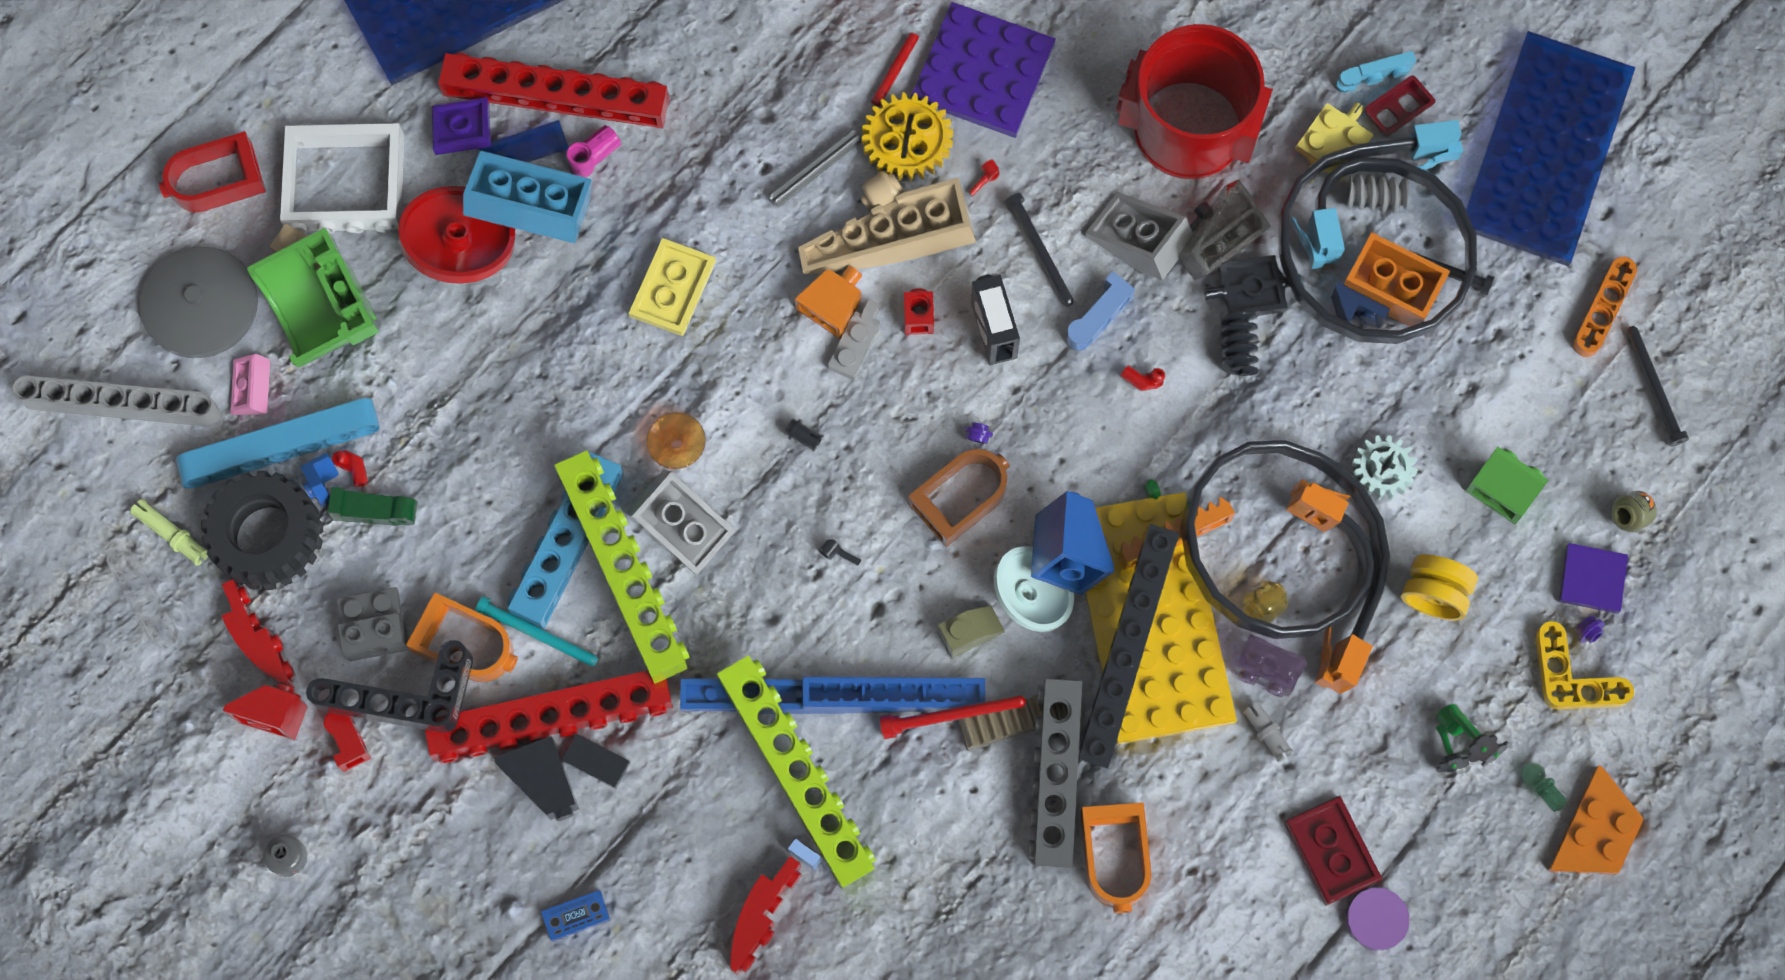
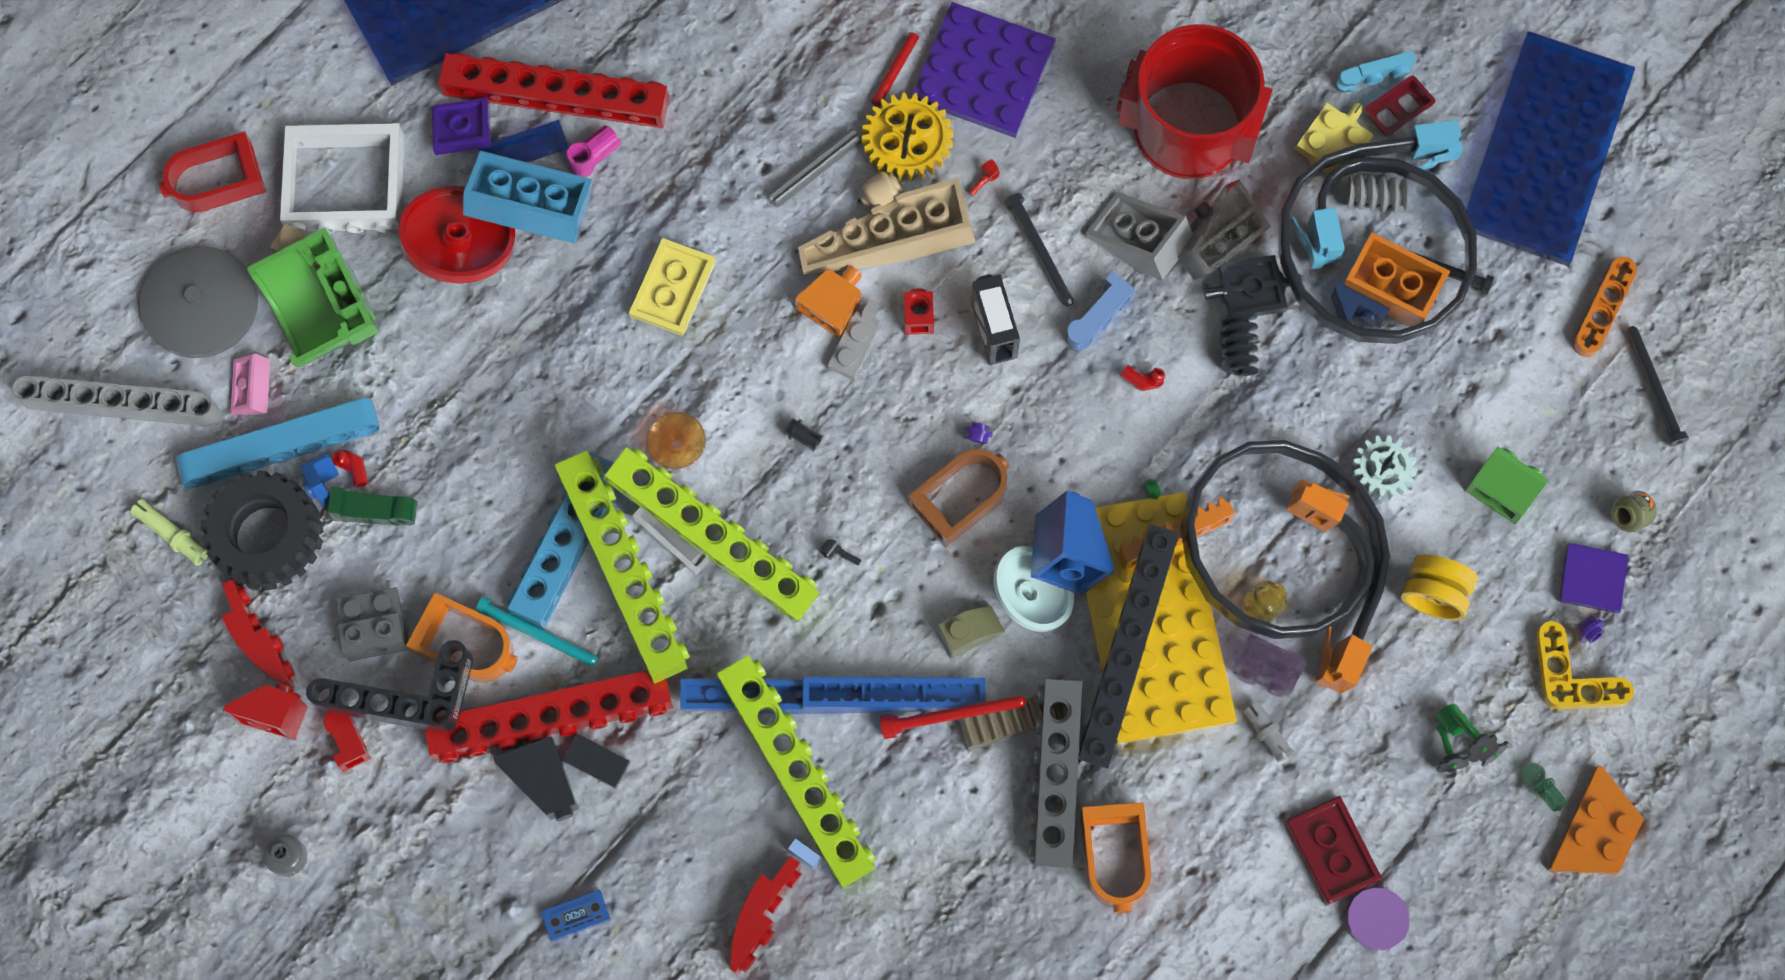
(792, 606): none -> lime brick

